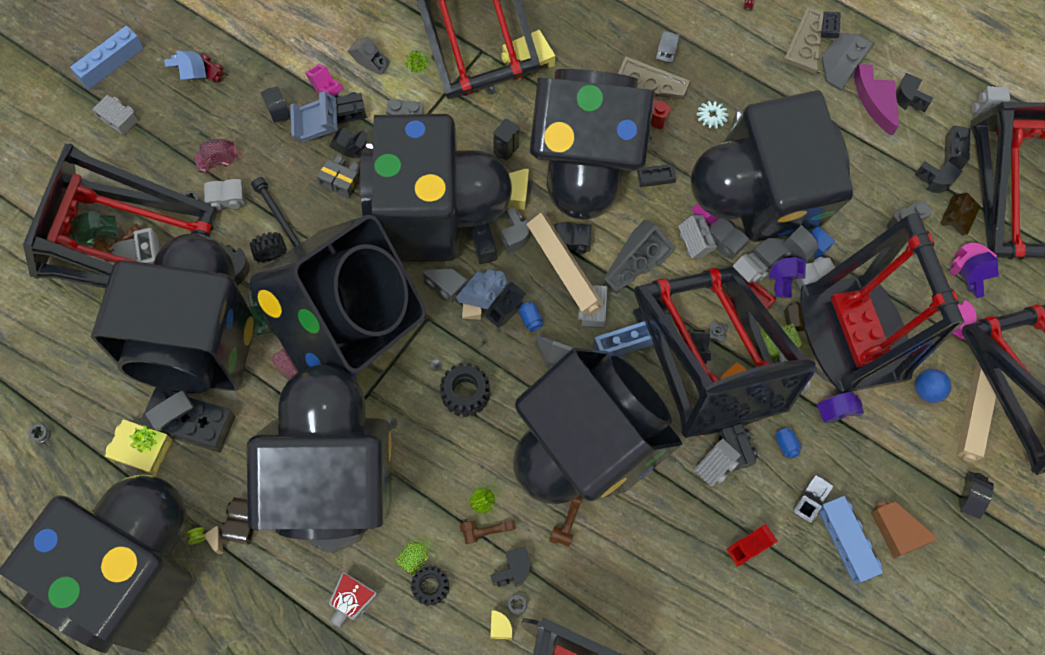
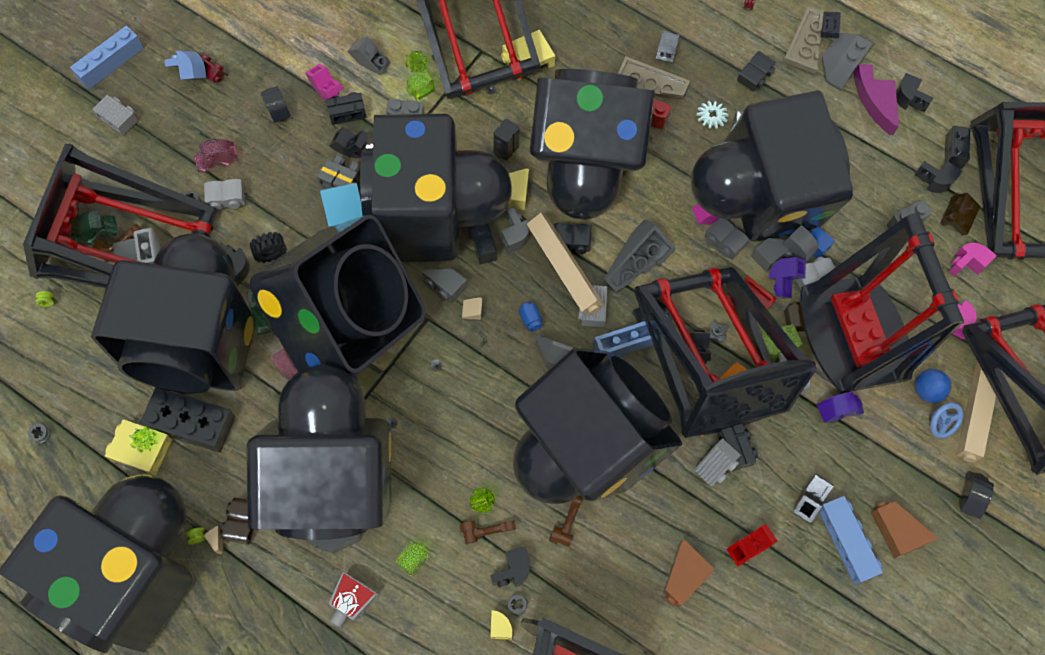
(44, 299): none -> lime bush
(170, 409): dark grey slope -> none
(260, 186): black piece -> none
(314, 118): sand blue panel -> none
(341, 203): none -> medium azure tile
(420, 85): none -> clear neon green brick
(436, 597): black tyre -> none
(460, 375): black tyre -> none
(483, 289): sand blue plate -> none
(506, 306): black brick -> none
(656, 175): black plate -> none
(686, 574): none -> dark orange slope
(697, 236): light grey brick -> none
(751, 268): light grey brick -> none
(756, 71): none -> black brick
(788, 443): blue brick -> none
(944, 419): none -> medium blue piece
(977, 270): dark purple brick -> none
(990, 98): light grey brick -> none

